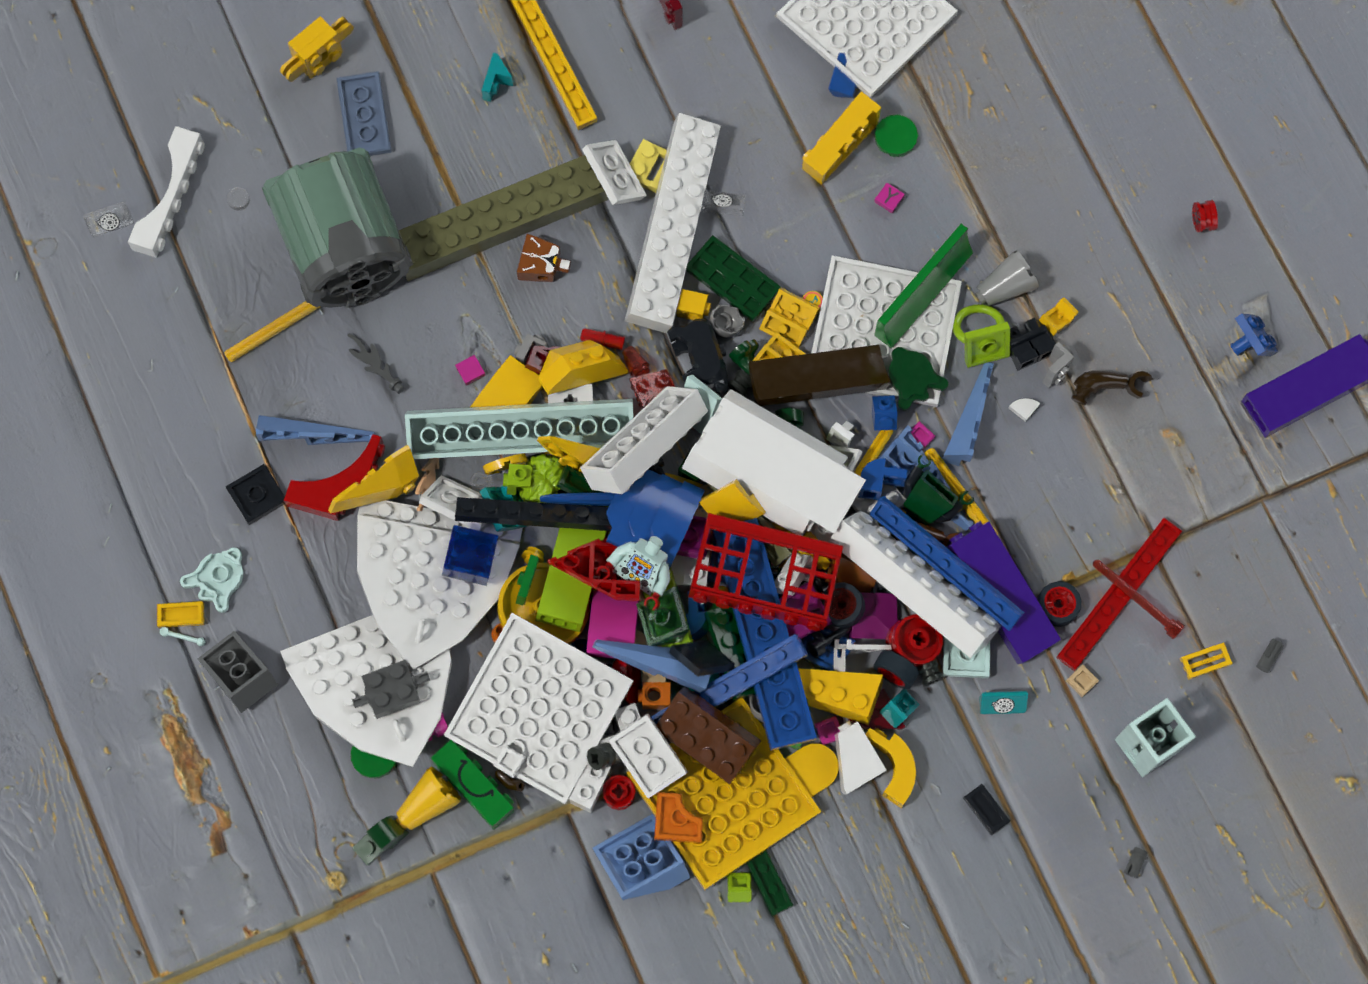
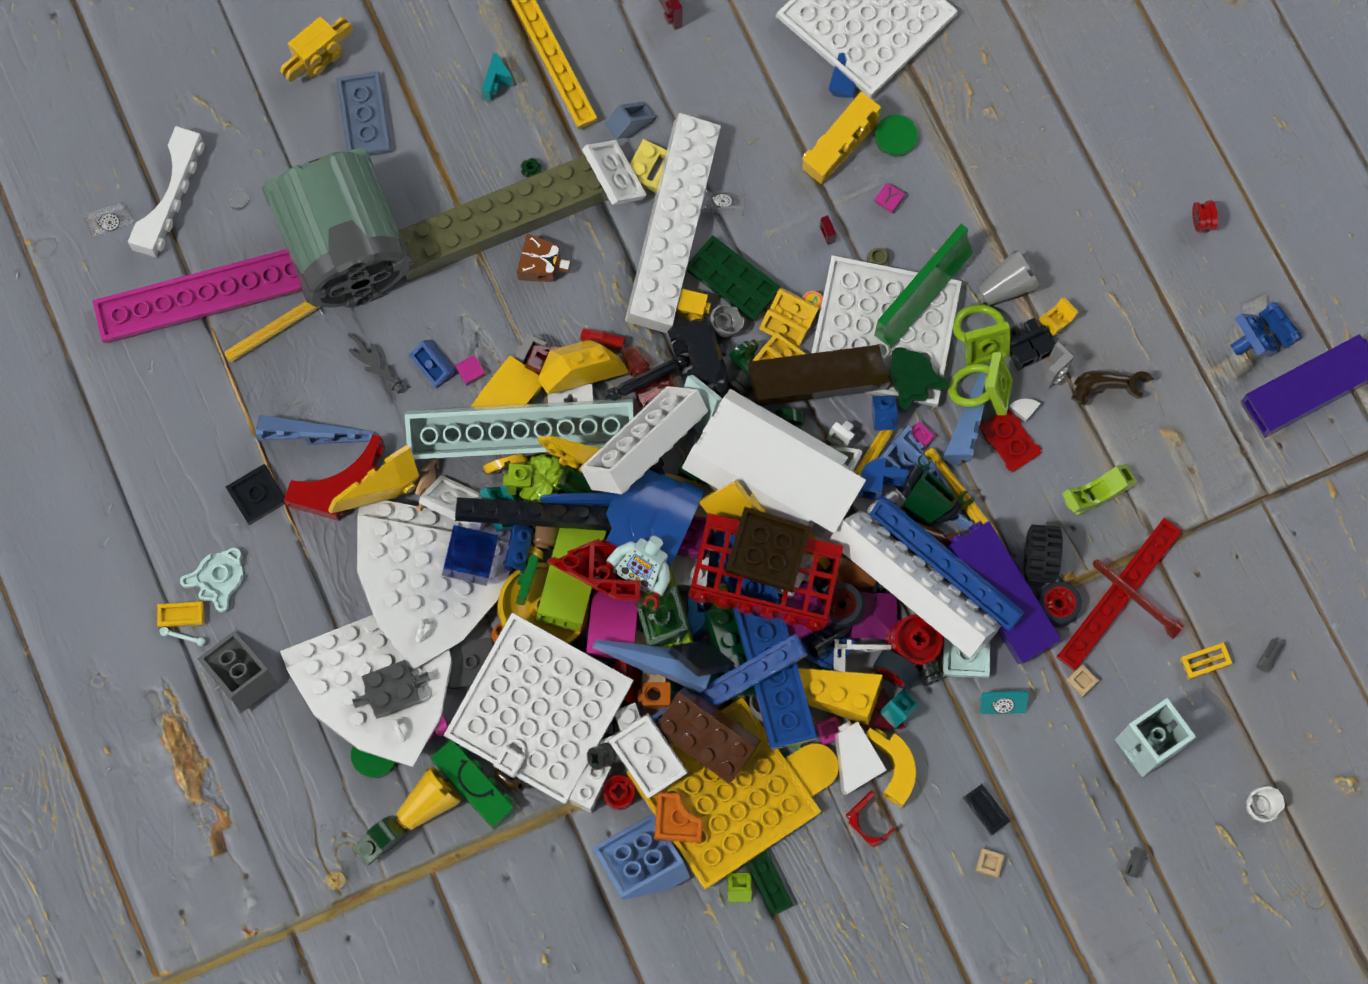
(195, 296): none -> dark pink plate
(432, 363): none -> blue slope
(467, 661): none -> dark grey plate
(518, 548): none -> blue hinge
(537, 167): none -> dark green plate
(544, 537): none -> medium nougat head
(629, 119): none -> sand blue slope
(647, 378): none -> black wheel
(768, 549): none -> dark brown plate
(827, 230): none -> dark red tile
(853, 817): none -> red helmet
(878, 256): none -> olive plate
(989, 863): none -> tan tile
(997, 384): none -> lime tile
(1010, 440): none -> red piece
(1043, 553): none -> black tyre
(1099, 491): none -> lime arch
(1265, 803): none -> white hair
(1280, 324): none -> blue hinge

